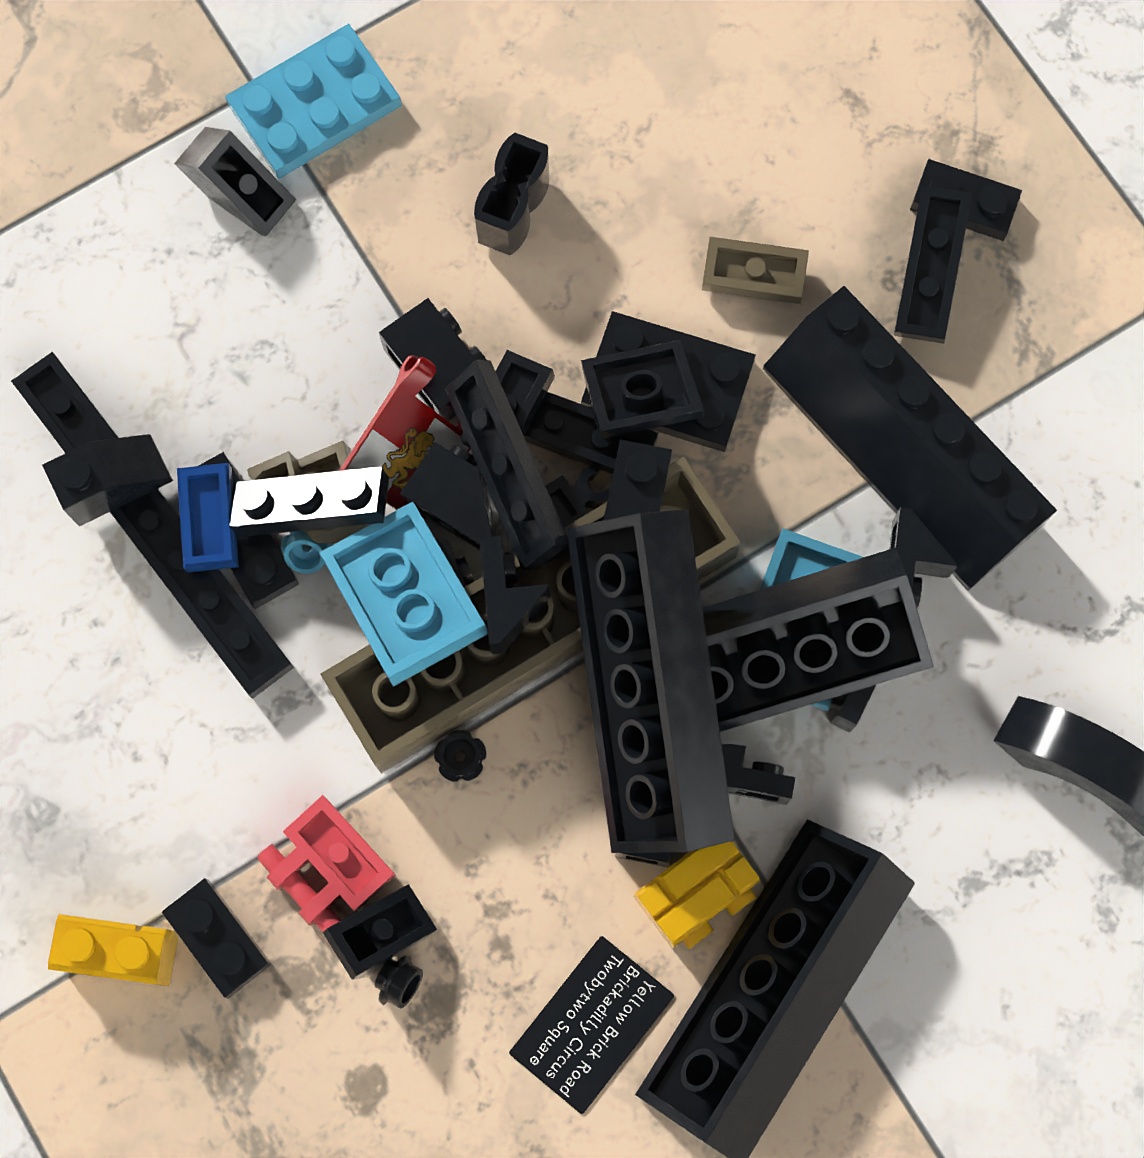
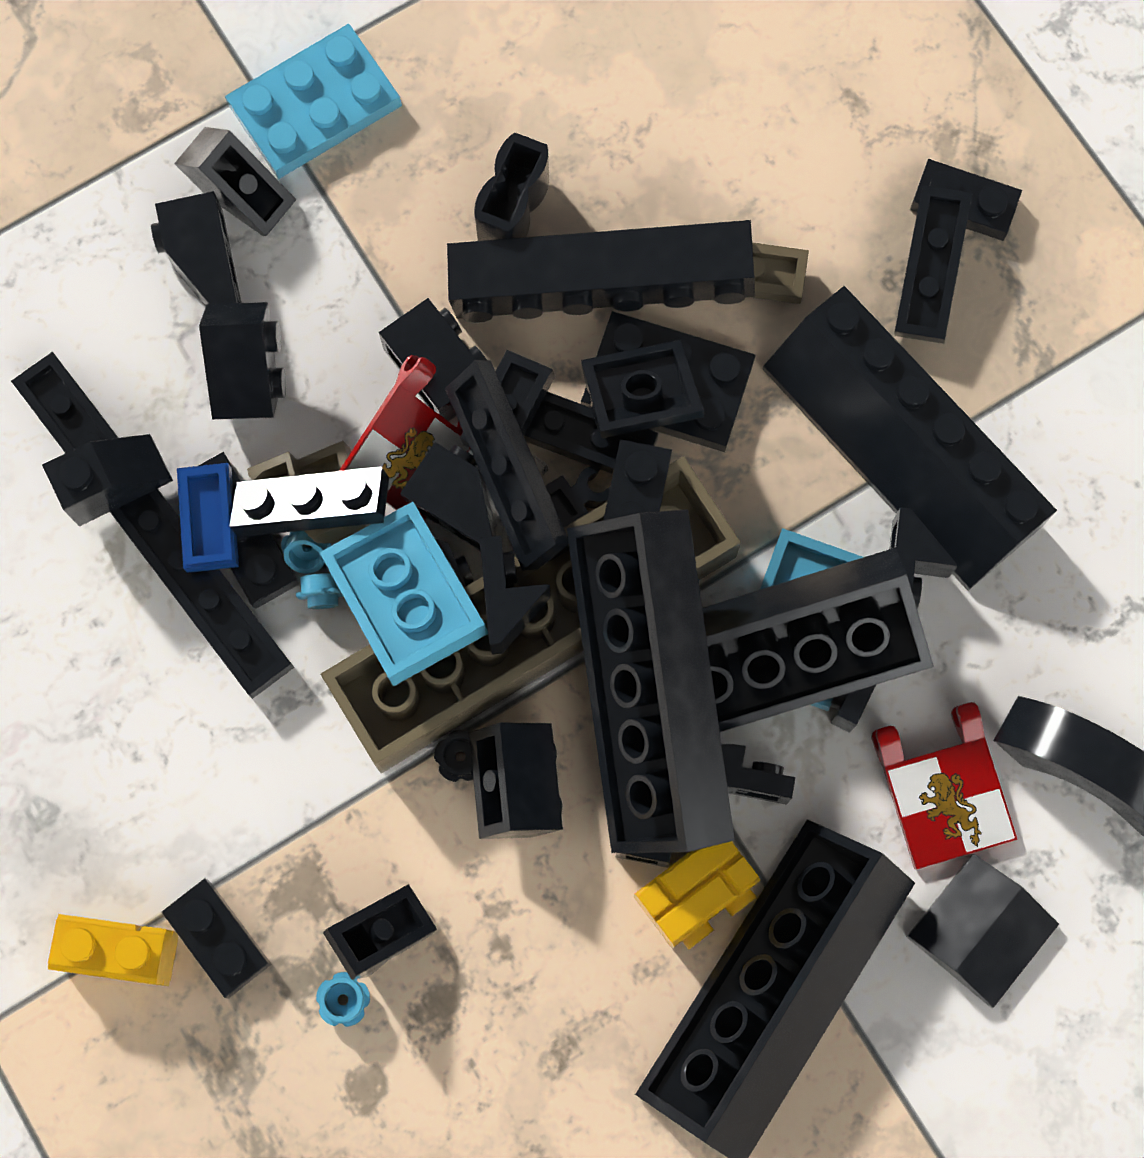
(198, 246): none -> black slope
(240, 360): none -> black brick
(319, 591): none -> medium azure plate
(328, 996): none -> medium azure plate
(339, 856): coral plate -> none
(398, 981): black plate -> none
(515, 780): none -> black brick
(591, 1024): black sticker -> none
(601, 271): none -> black brick
(948, 797): none -> flag
(983, 929): none -> black slope

